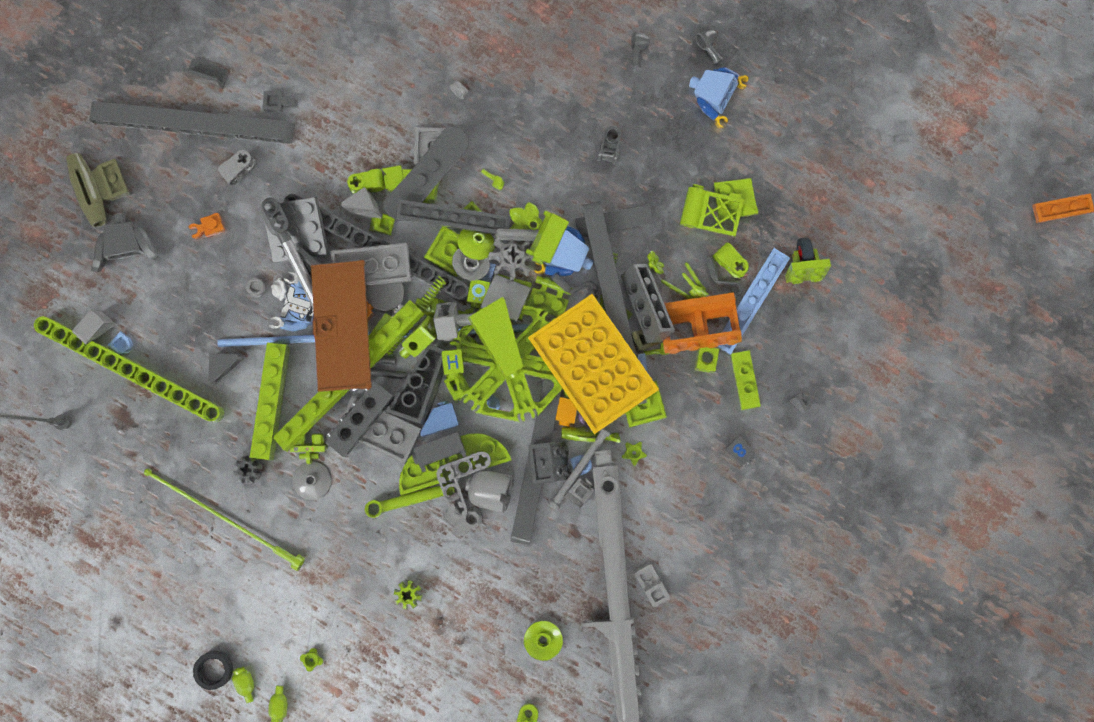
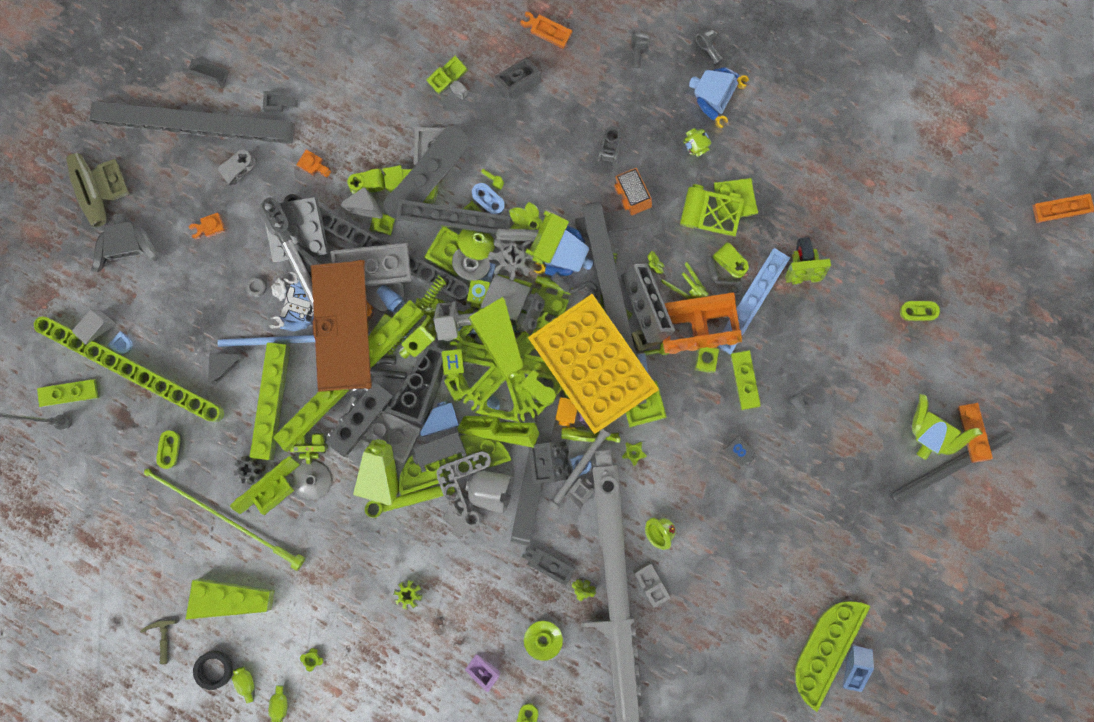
(67, 393): none -> lime plate
(163, 642): none -> olive piece
(166, 449): none -> lime plate
(225, 599): none -> lime wedge
(269, 490): none -> lime bracket
(312, 163): none -> orange plate
(377, 474): none -> lime slope
(391, 299): none -> medium blue cone
(445, 76): none -> lime slope
(483, 672): none -> lavender slope
(488, 199): none -> light blue plate
(491, 428): none -> lime slope
(518, 78): none -> dark grey slope
(533, 305): none -> dark grey hinge
(537, 390): none -> lime leg
(547, 30): none -> orange plate
(549, 565): none -> dark grey hinge
(583, 590): none -> lime plant
(633, 191): none -> brick
(660, 532): none -> lime hat
(697, 142): none -> lime head
(827, 649): none -> lime plate
(858, 668): none -> medium blue slope
(918, 311): none -> lime plate
(936, 433): none -> lime torso
(947, 469): none -> dark grey axle
(978, 447): none -> orange plate

